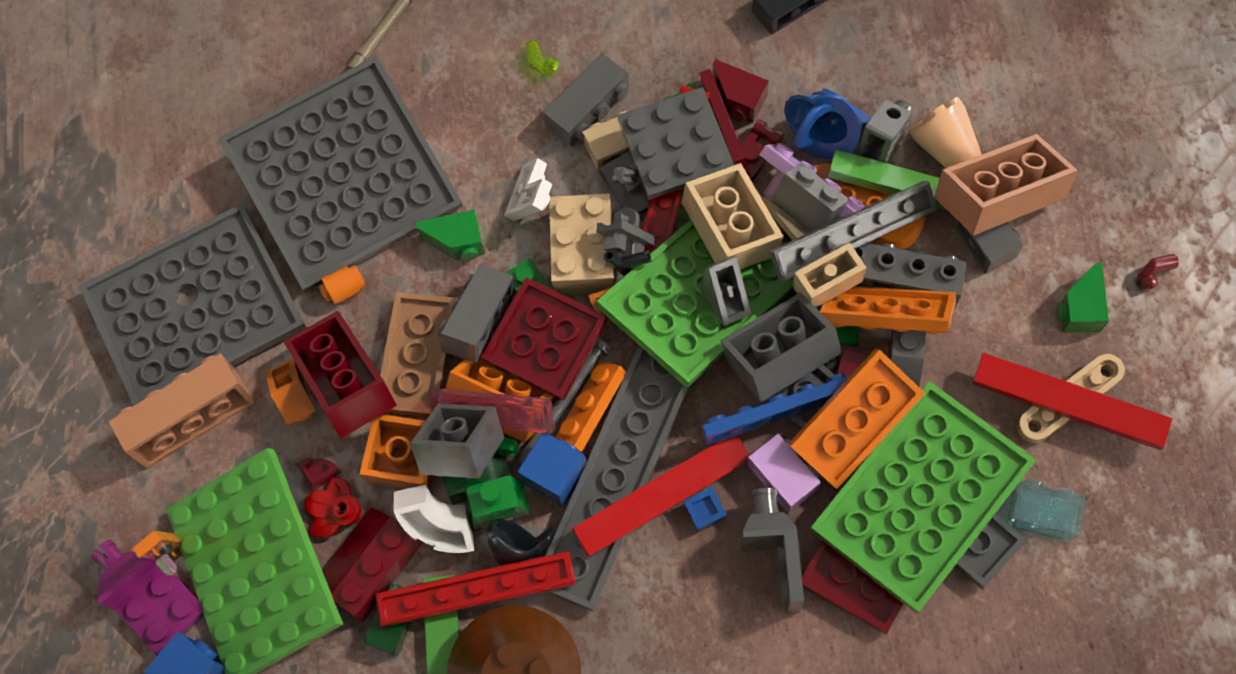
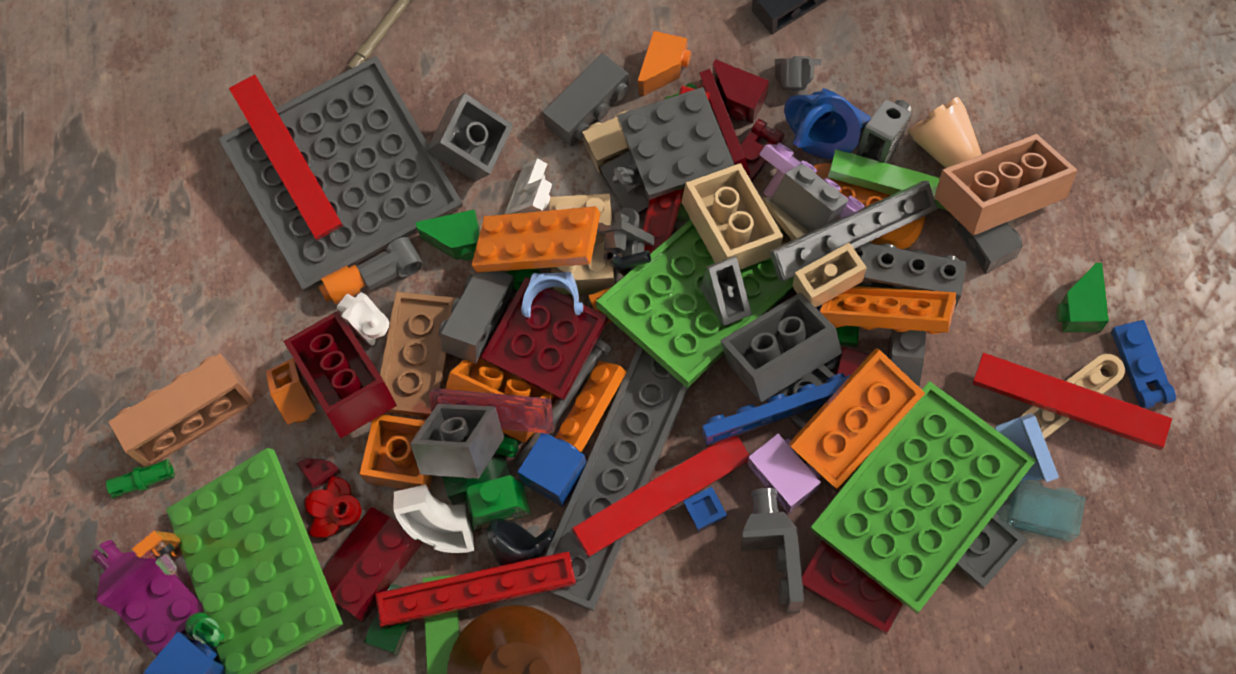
(140, 478): none -> green pin
(204, 629): none -> green axle
(237, 309): dark grey plate -> none
(285, 157): none -> red tile
(363, 317): none -> white hips
(398, 260): none -> dark grey piece
(470, 137): none -> dark grey brick
(536, 239): none -> orange plate
(539, 63): clear neon green arm -> none
(546, 280): none -> light blue helmet
(663, 62): none -> orange slope
(795, 72): none -> dark grey piece
(1028, 436): none -> light blue panel
(1142, 364): none -> blue plate
(1147, 274): dark red arm -> none

